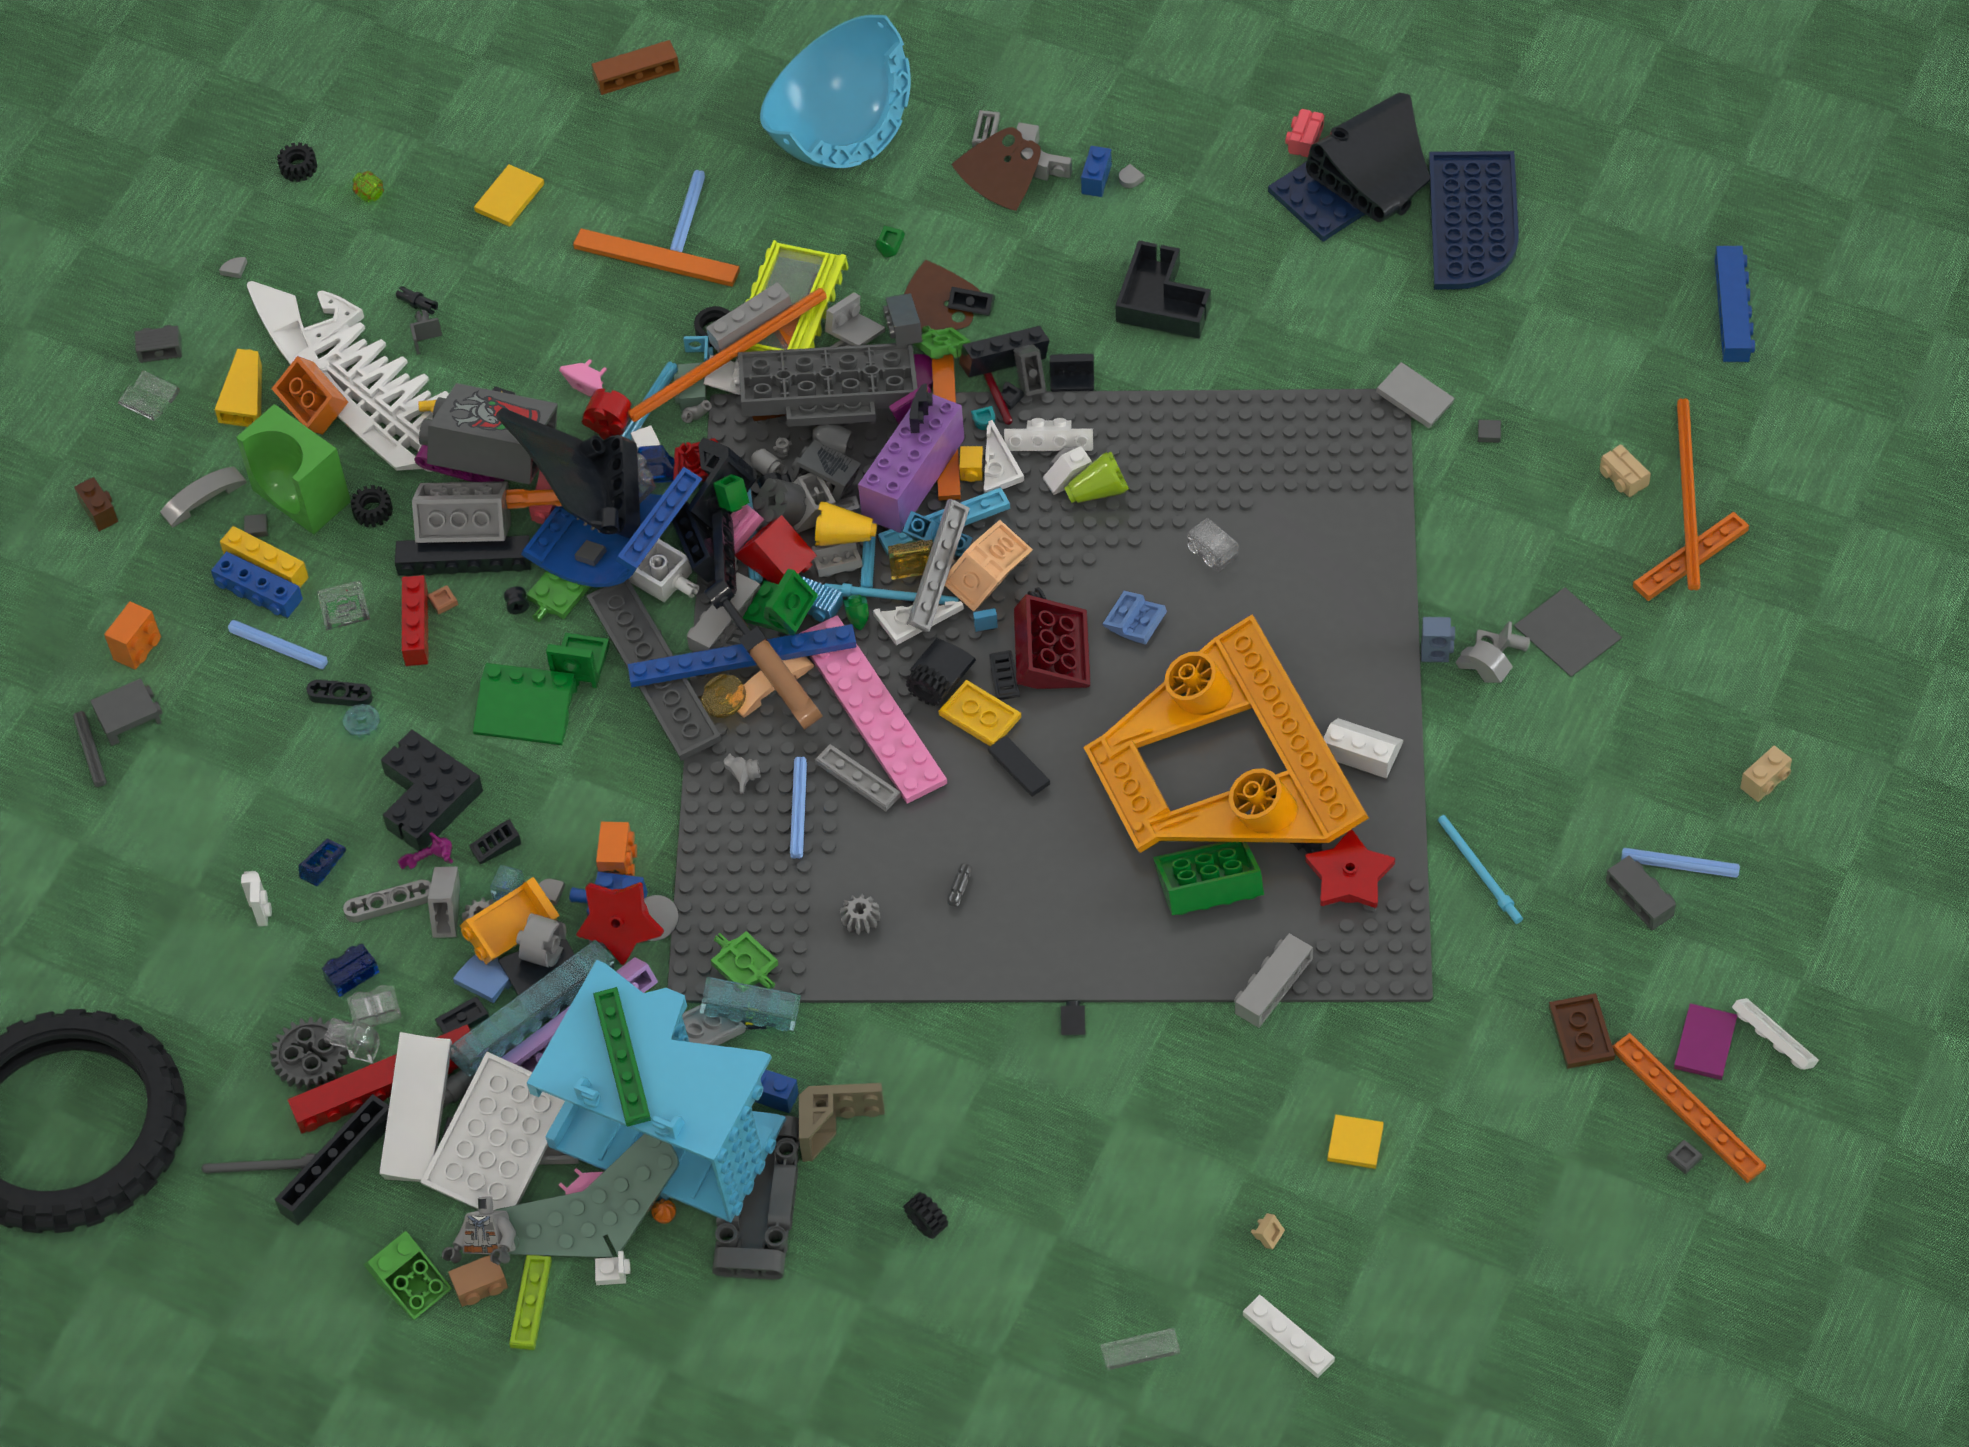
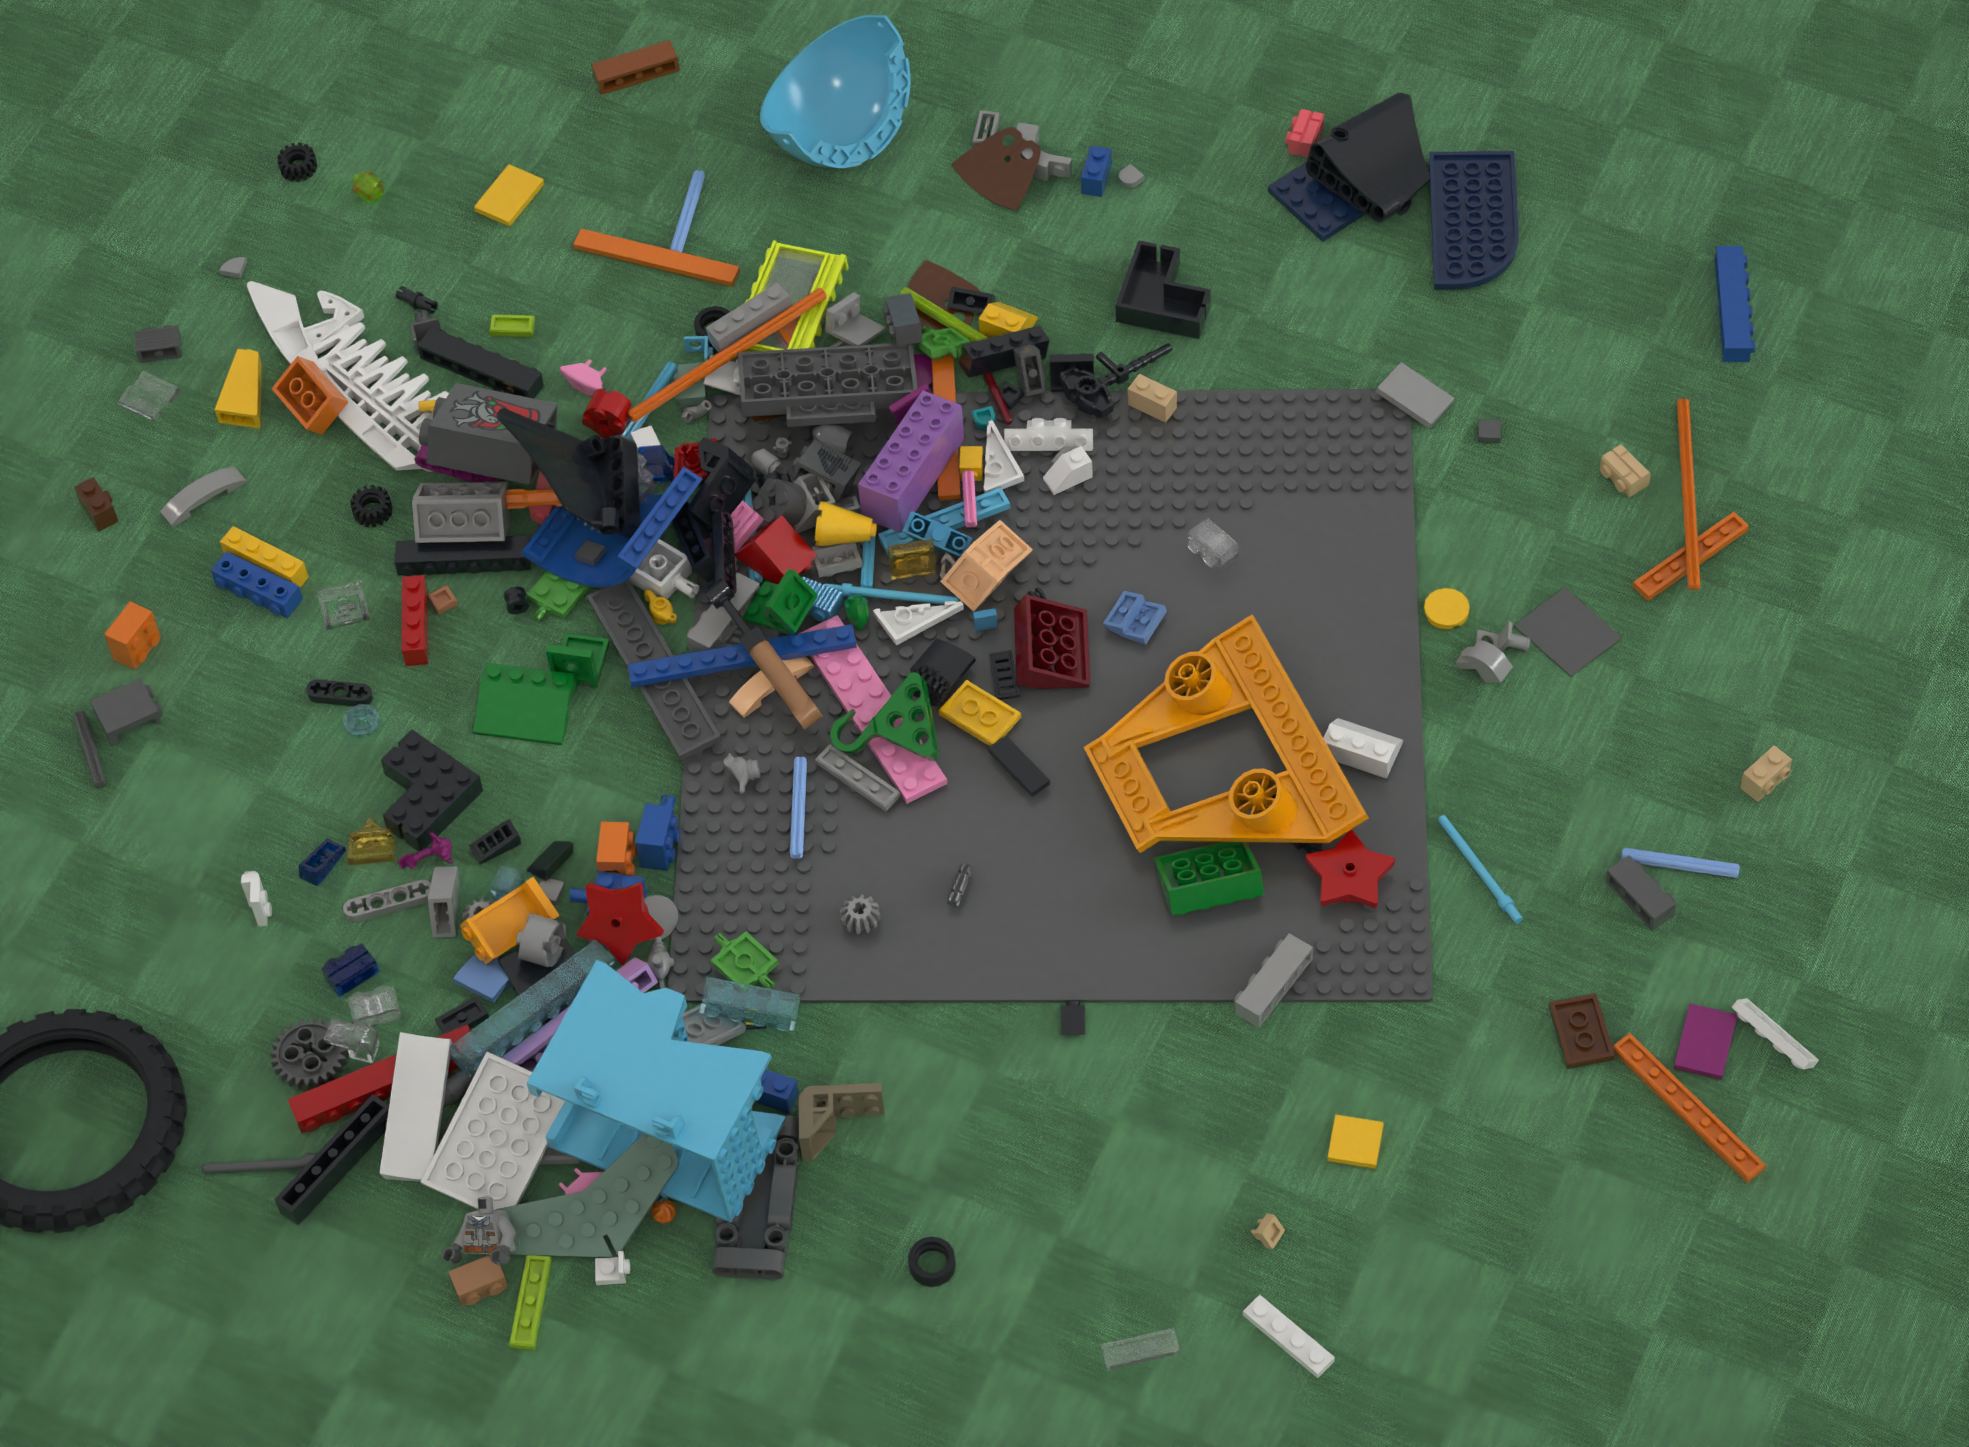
(256, 525): dark grey tile -> none
(277, 644): light blue axle -> none
(294, 469): bright green piece -> none
(371, 844): none -> clear yellow slope
(407, 1275): bright green slope -> none
(479, 364): none -> black brick
(512, 325): none -> lime tile
(551, 859): none -> black slope
(622, 1057): green tile -> none
(658, 835): none -> blue brick
(659, 961): none -> light grey piece
(660, 608): none -> yellow piece
(723, 696): clear yellow tile -> none
(731, 493): green brick -> none
(882, 724): none -> green piece
(889, 241): green plate -> none
(919, 408): black slope -> none
(925, 1215): black tyre -> none
(932, 1244): none -> black tyre
(938, 565): light grey tile -> none
(943, 316): none -> lime axle
(969, 499): none -> bright pink axle
(1004, 319): none -> yellow slope
(1092, 394): none -> black bar
(1097, 481): lime cone -> none
(1152, 398): none -> tan brick
(1437, 639): sand blue brick -> none
(1446, 608): none -> yellow tile
(1684, 1157): dark grey tile -> none

